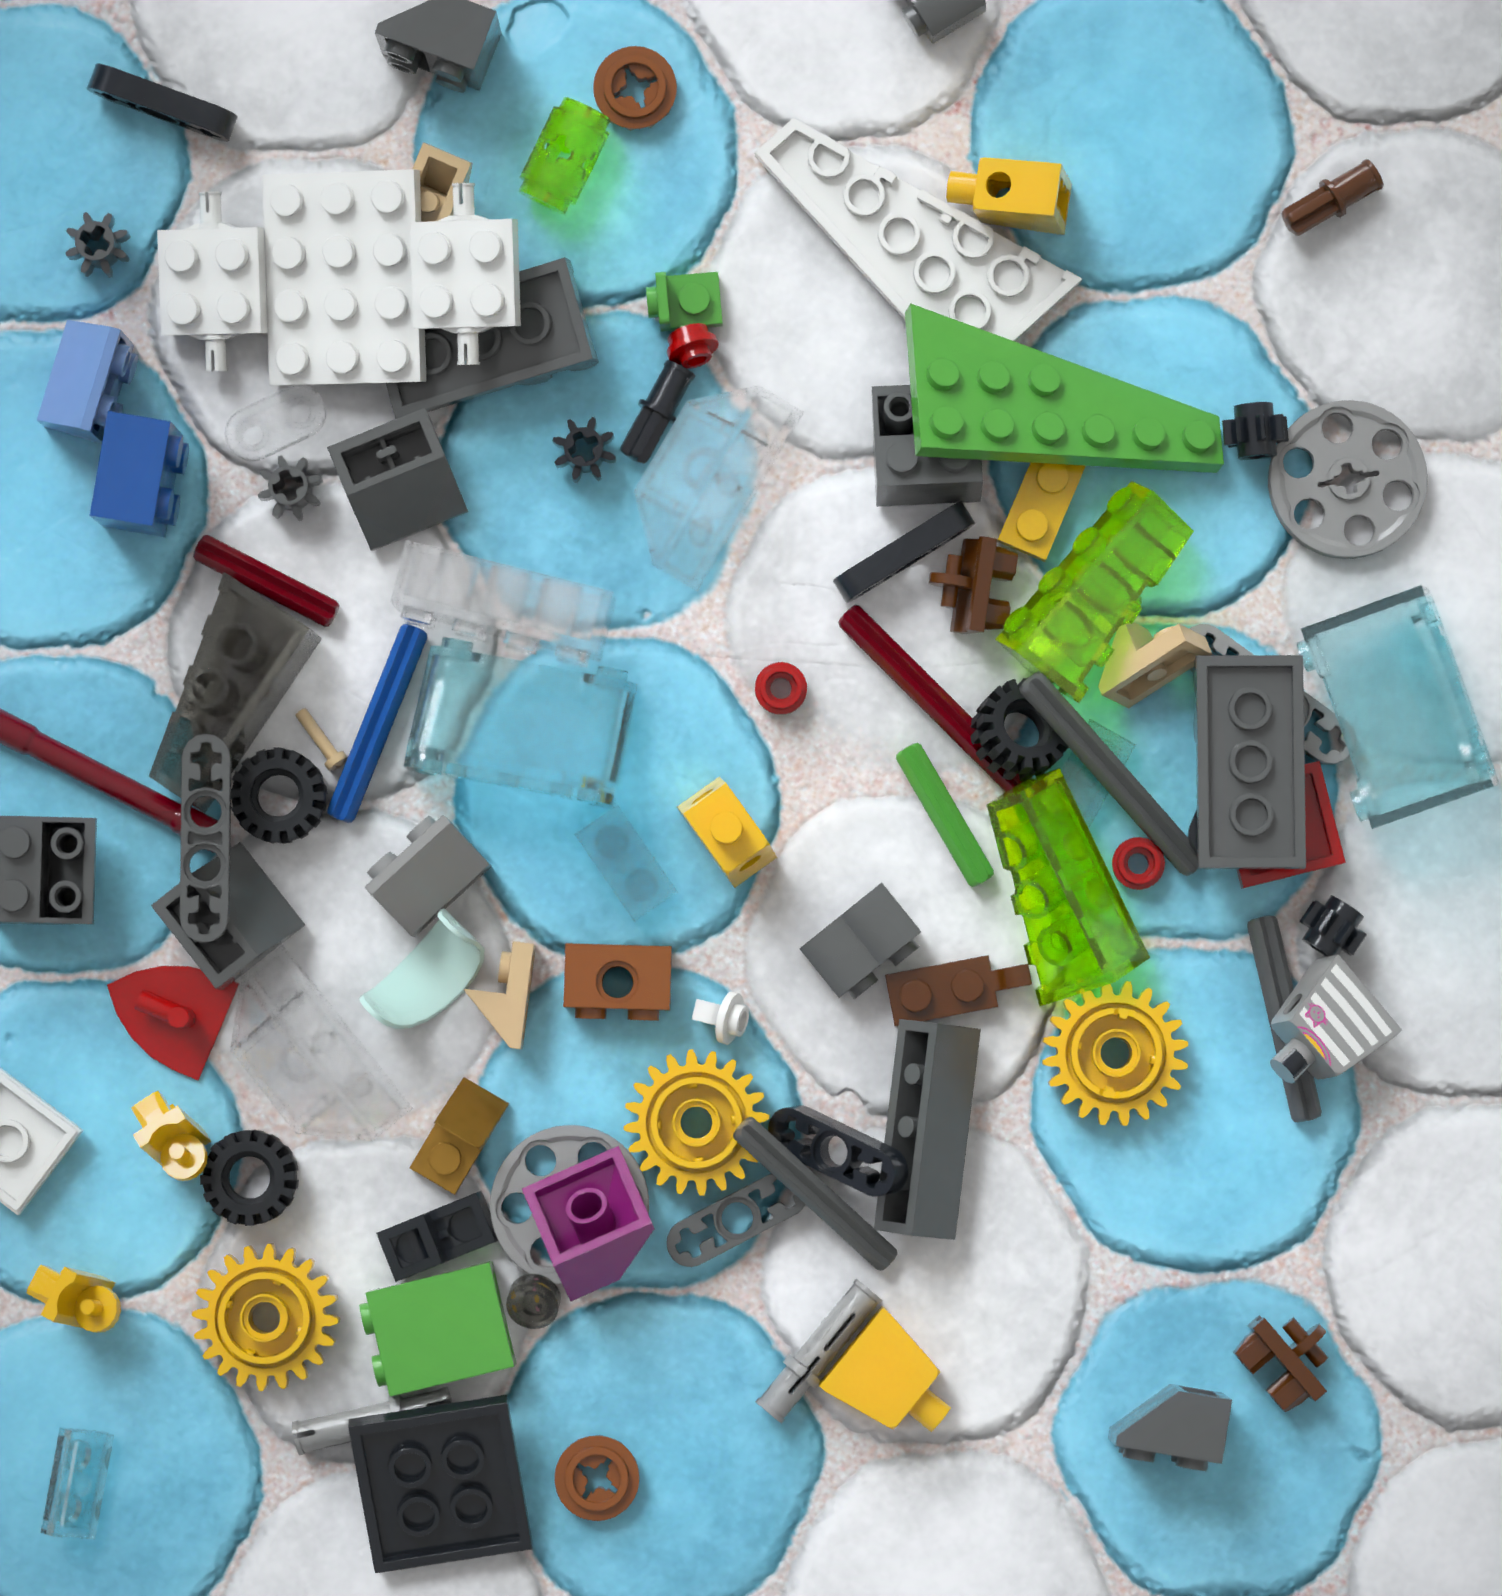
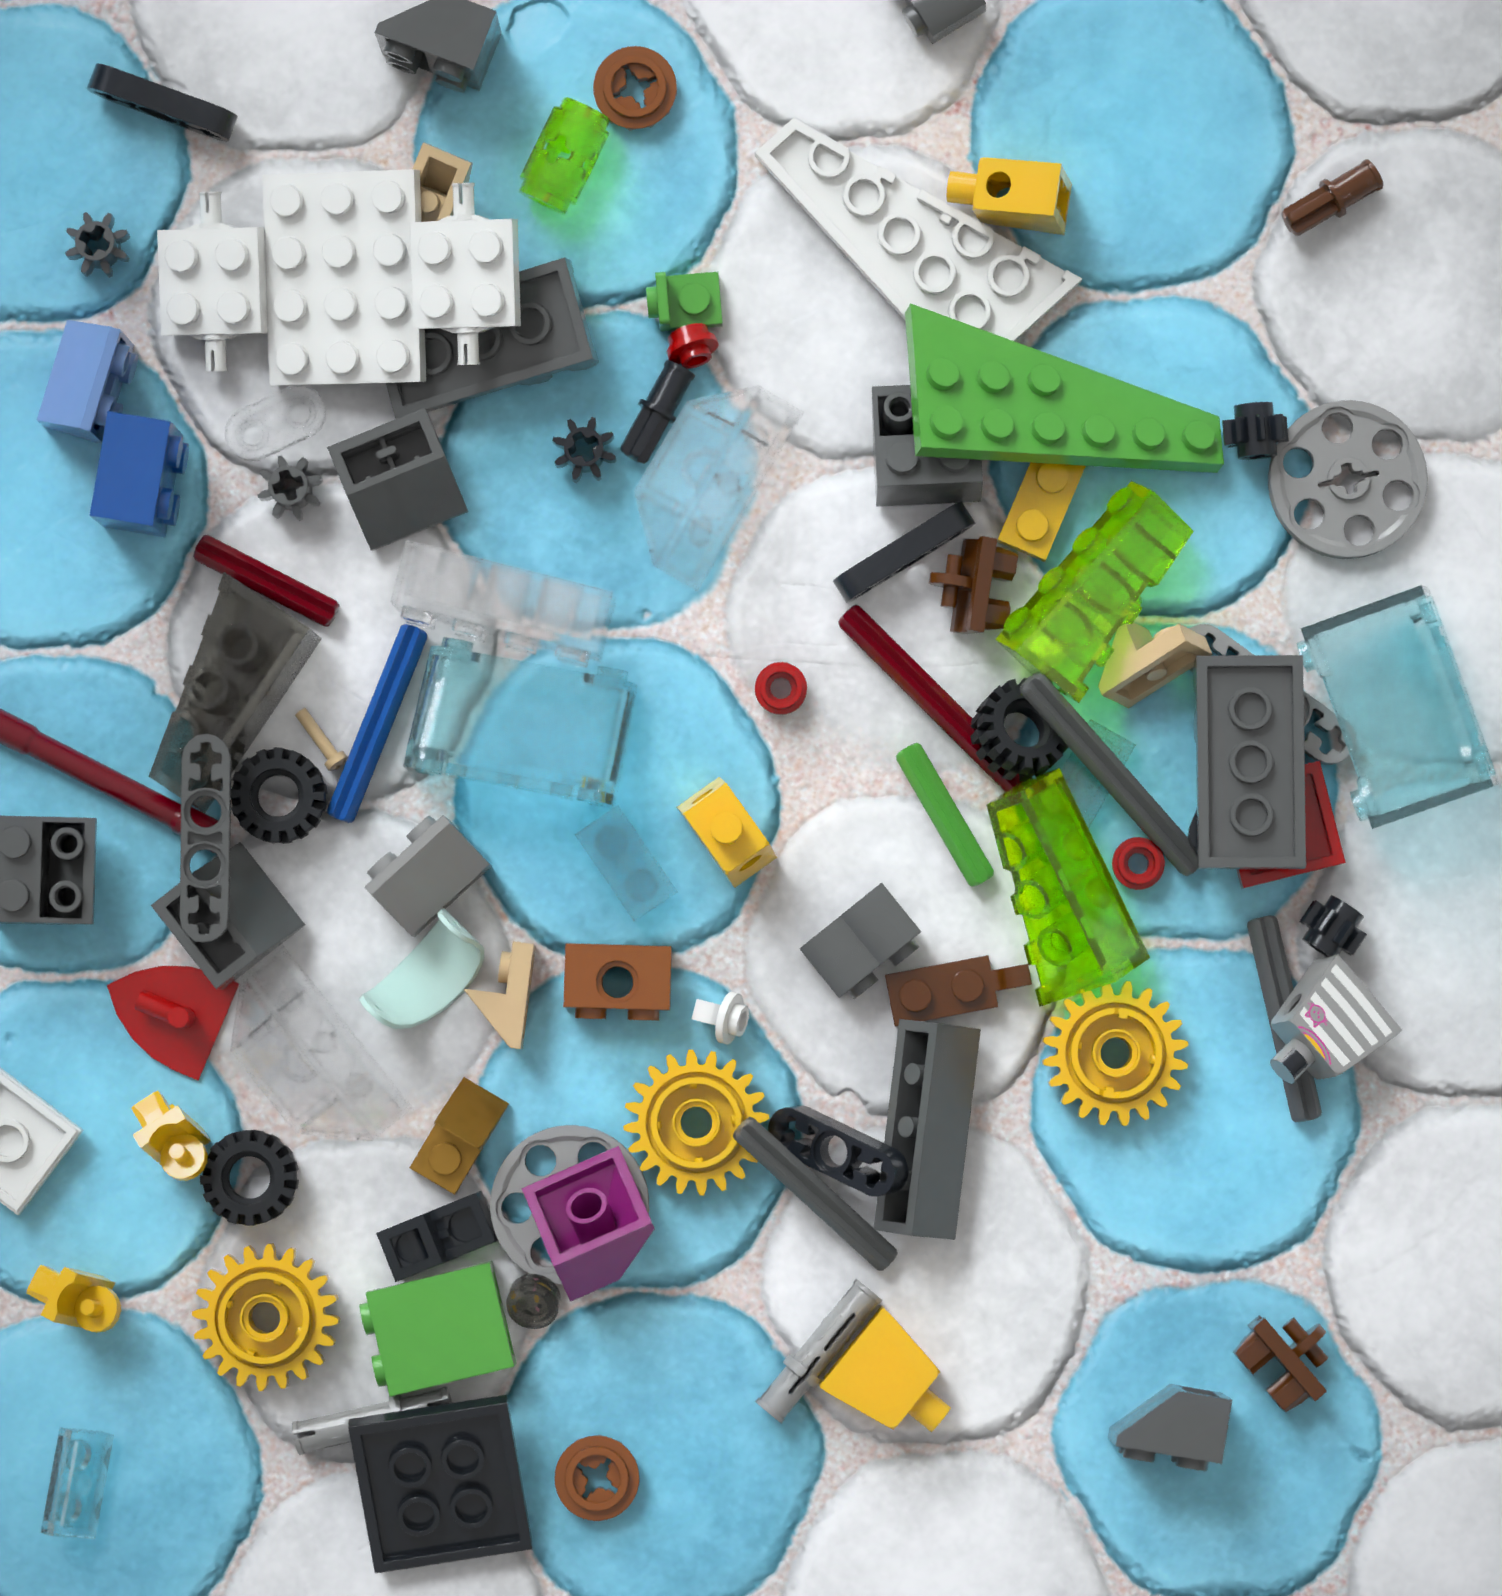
(708, 1247): dark grey beam -> none

